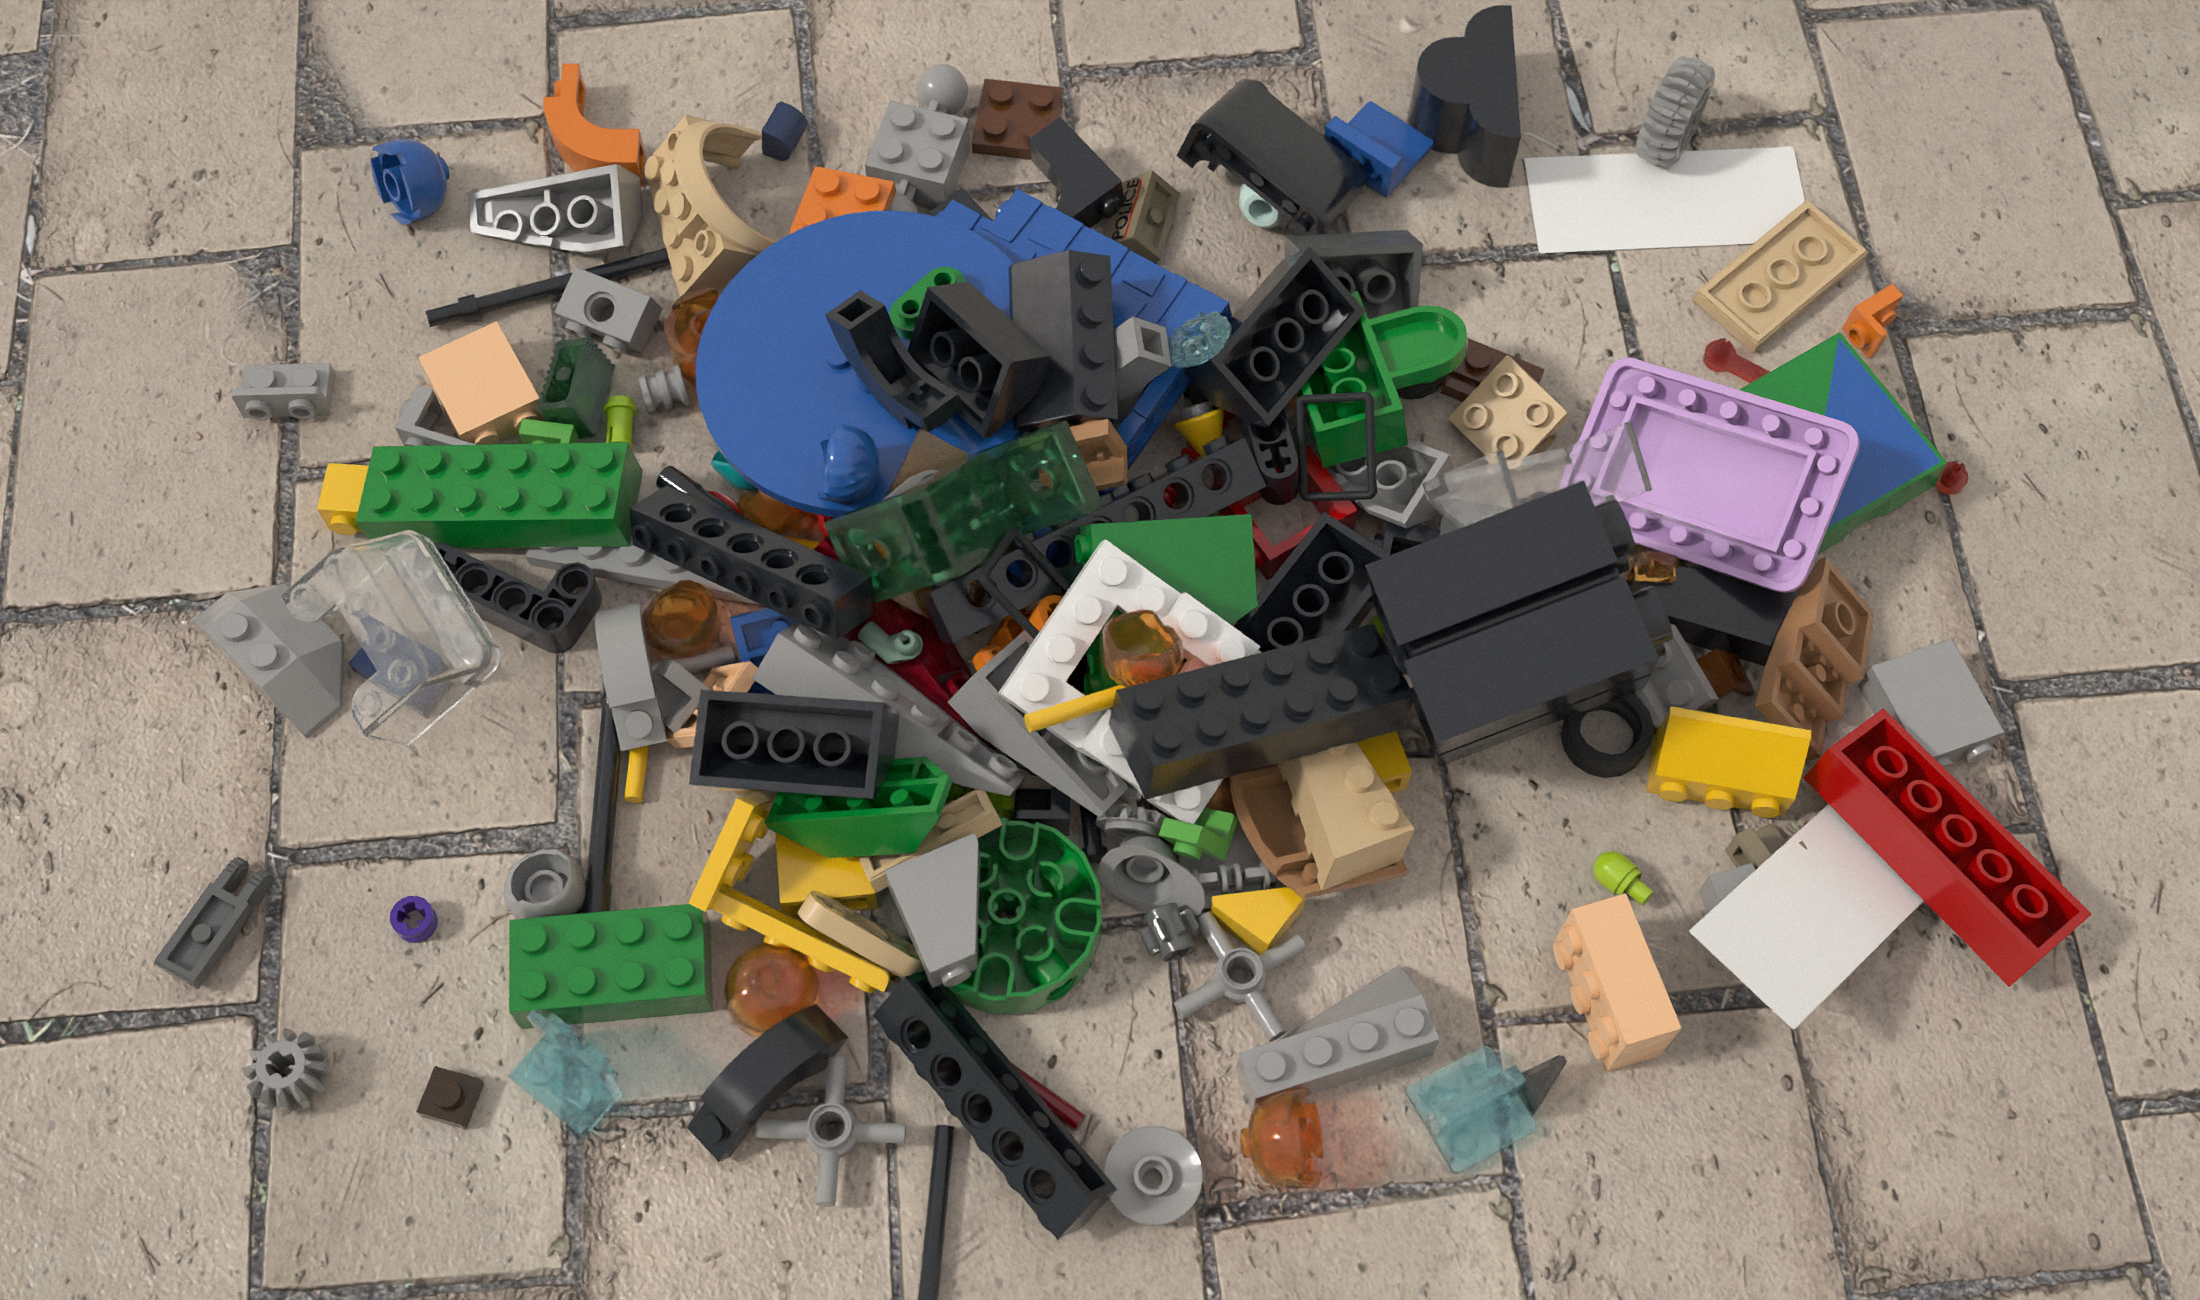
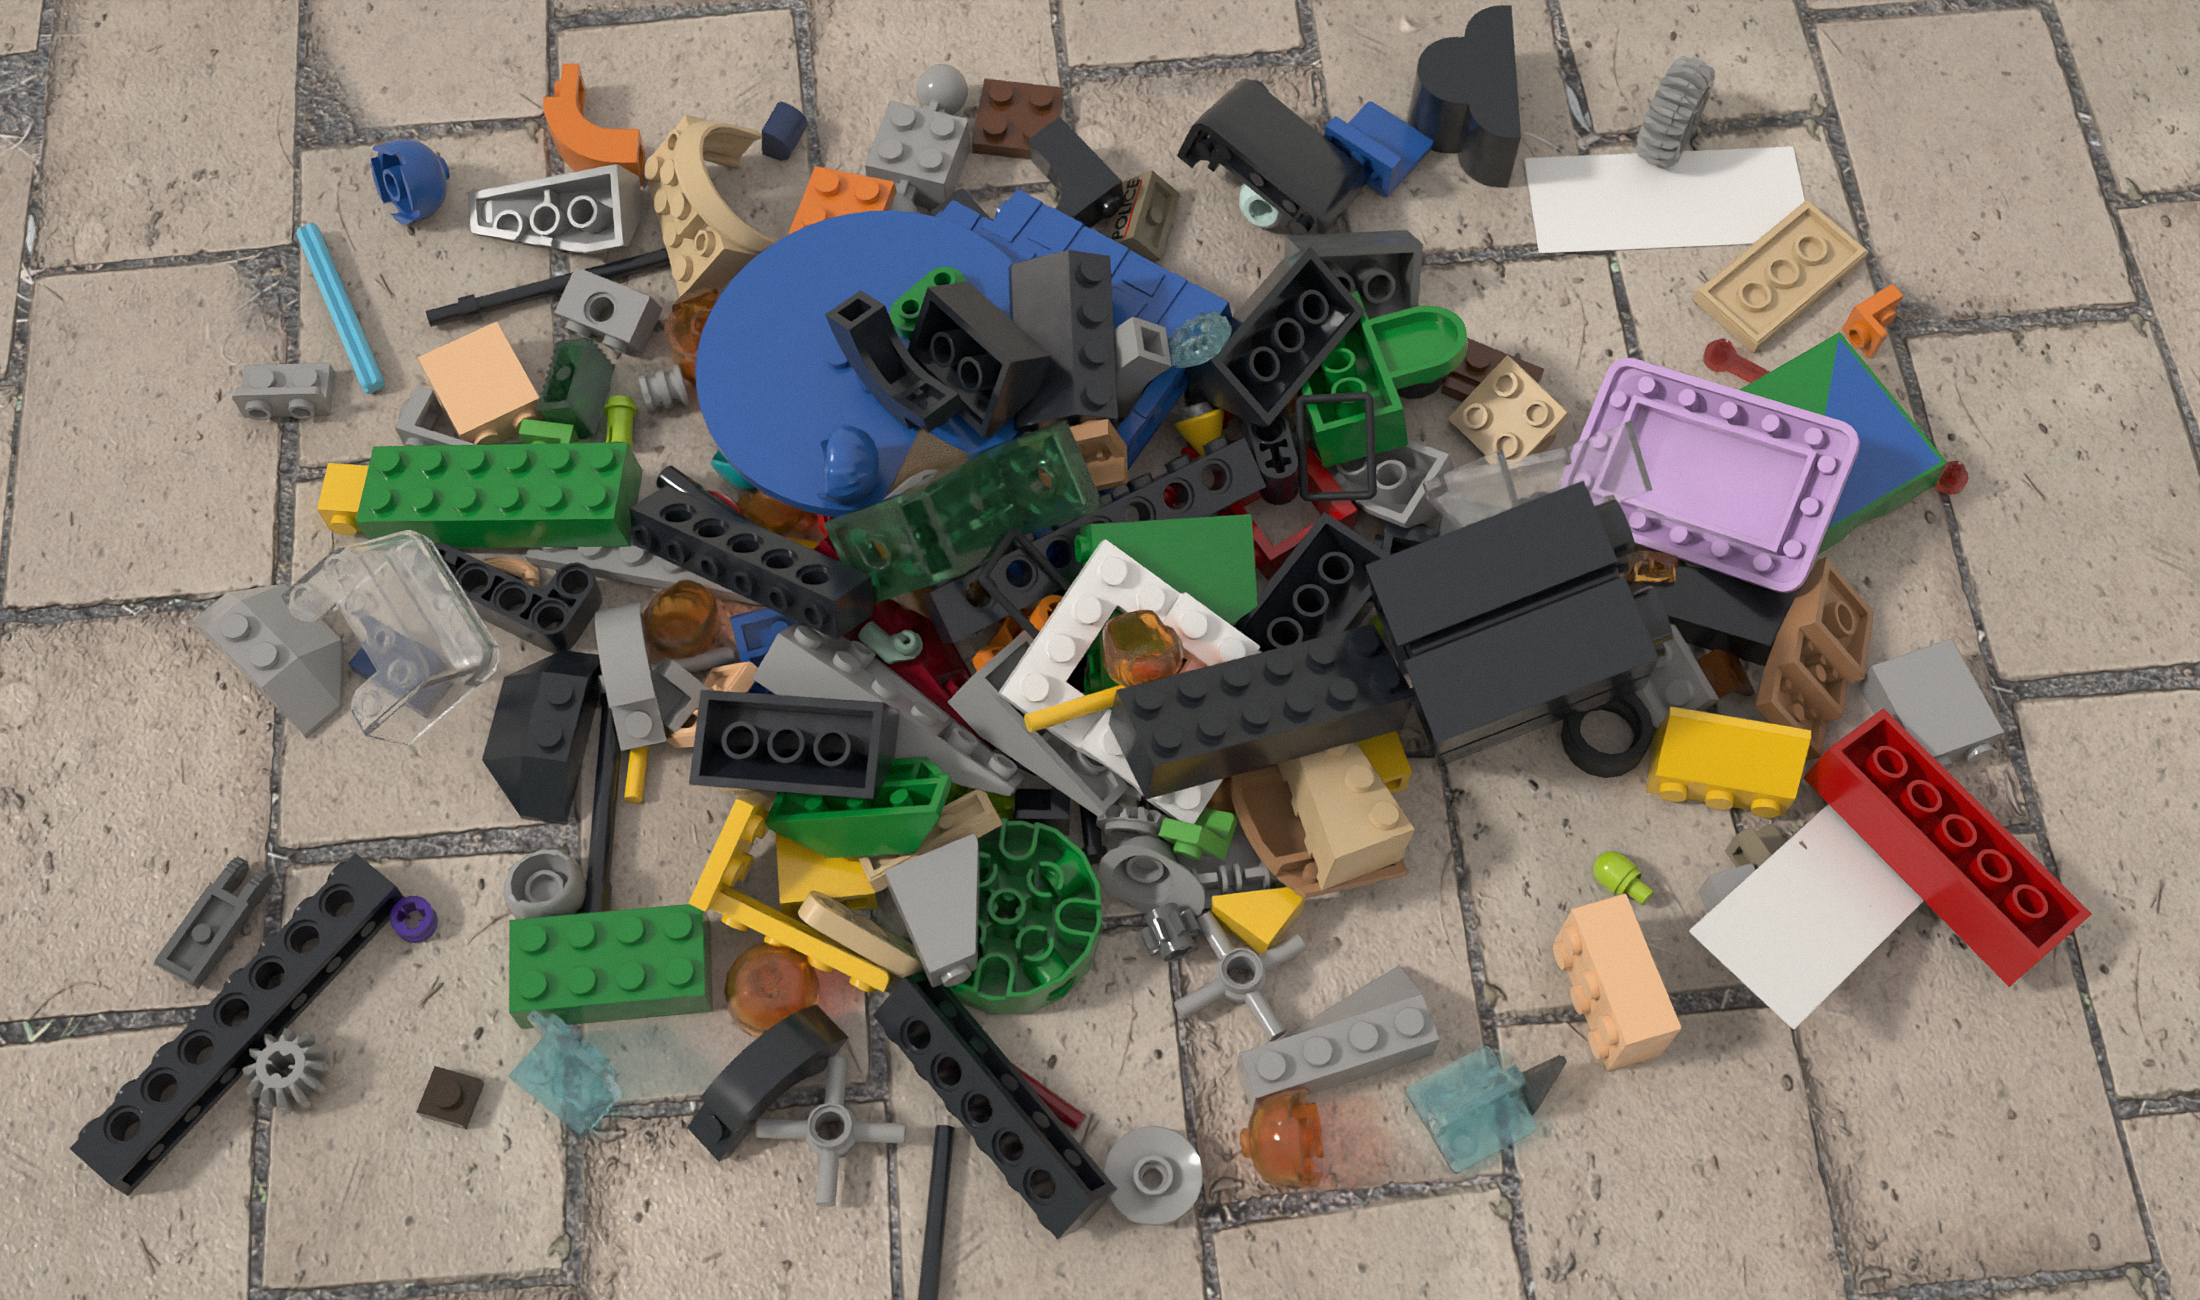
(270, 1011): none -> black brick
(340, 308): none -> medium azure axle
(516, 567): none -> light nougat piece
(543, 733): none -> black wedge

